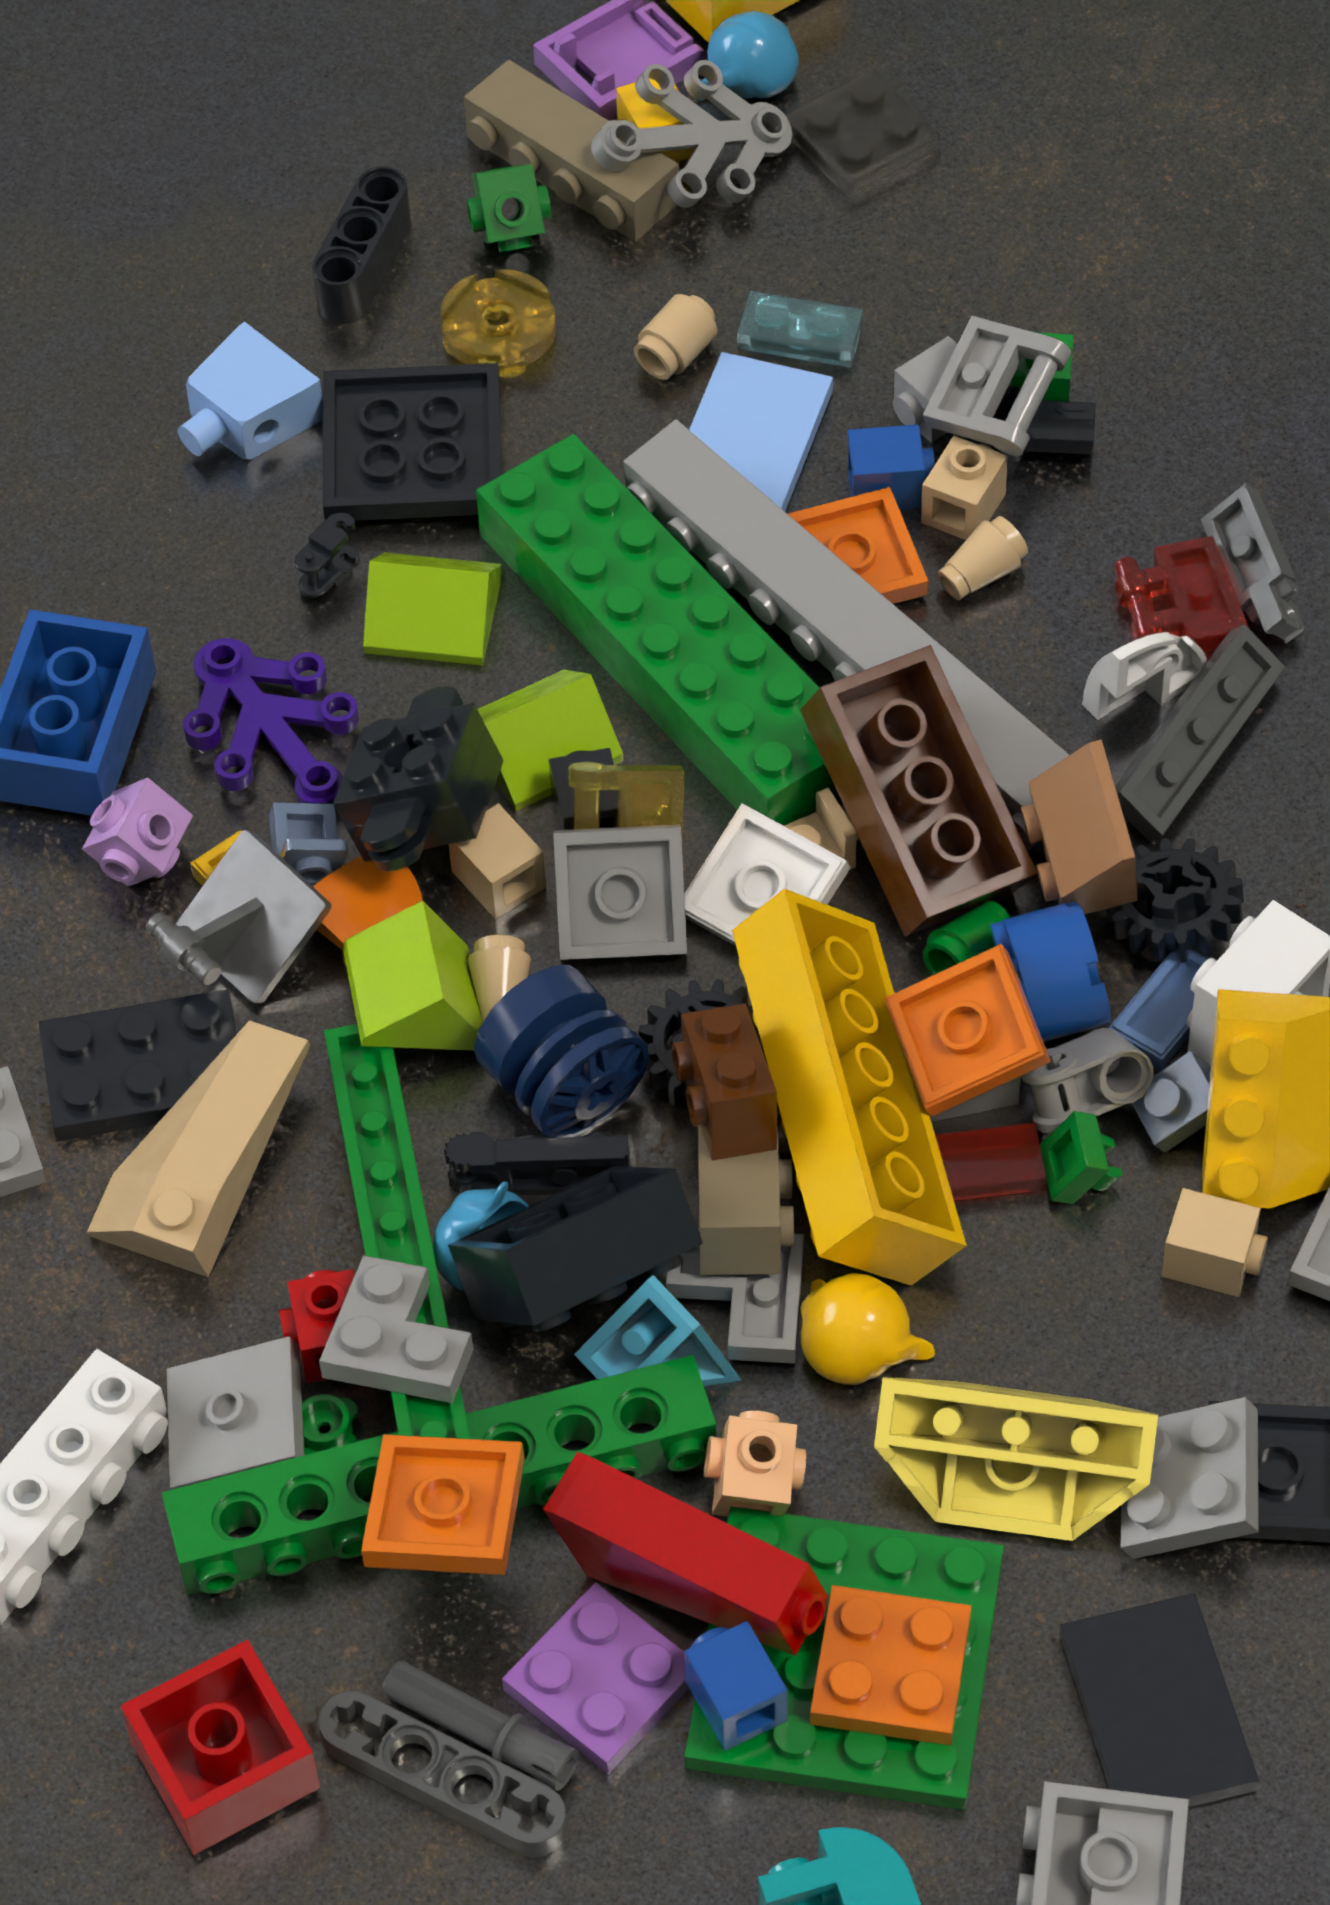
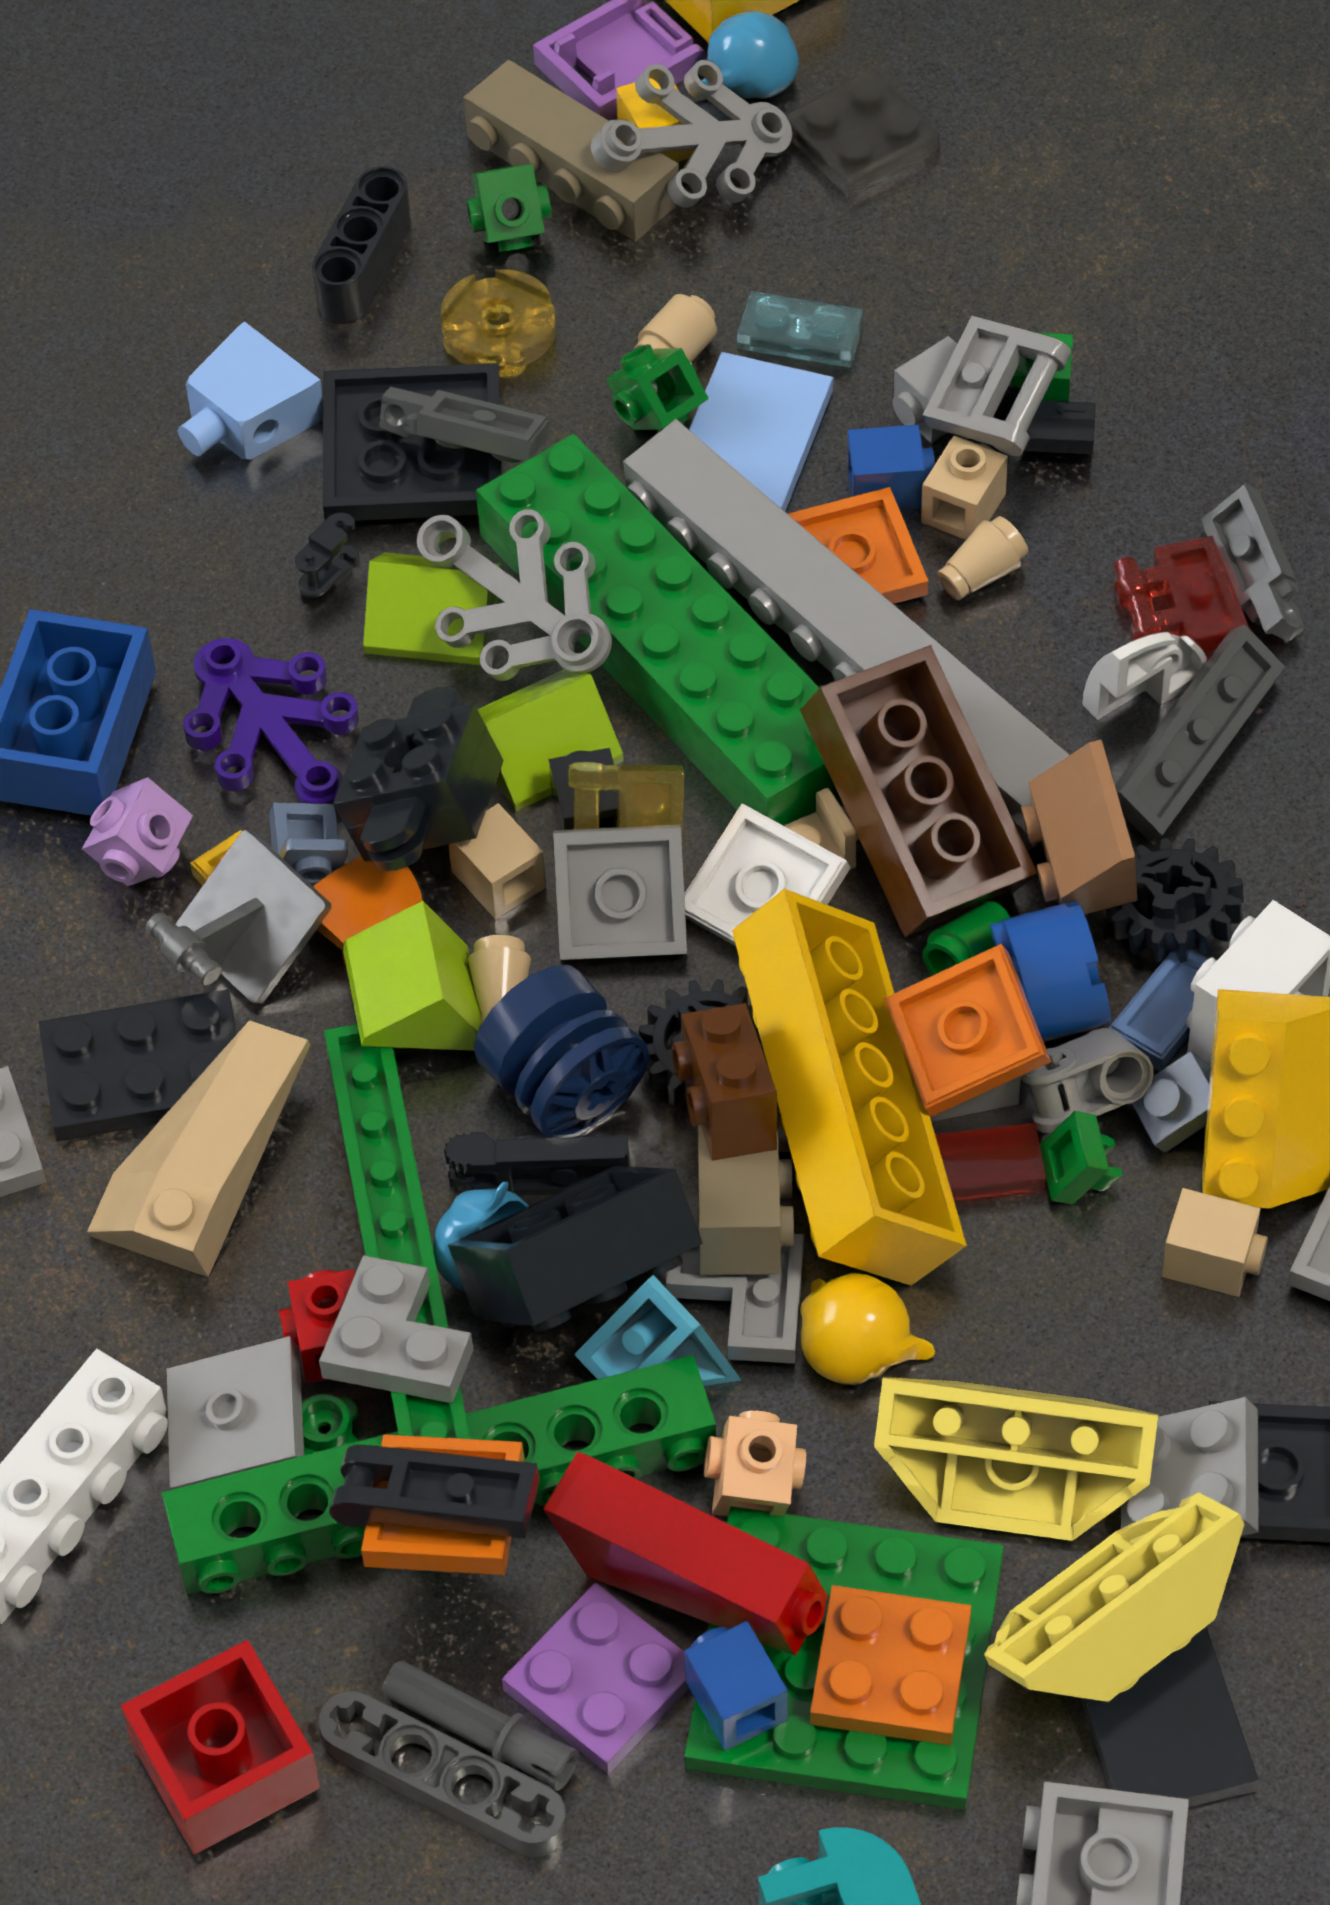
(435, 1491): none -> black plate
(464, 422): none -> dark grey hinge
(523, 601): none -> light grey plant
(655, 388): none -> green brick
(1122, 1604): none -> light yellow wedge

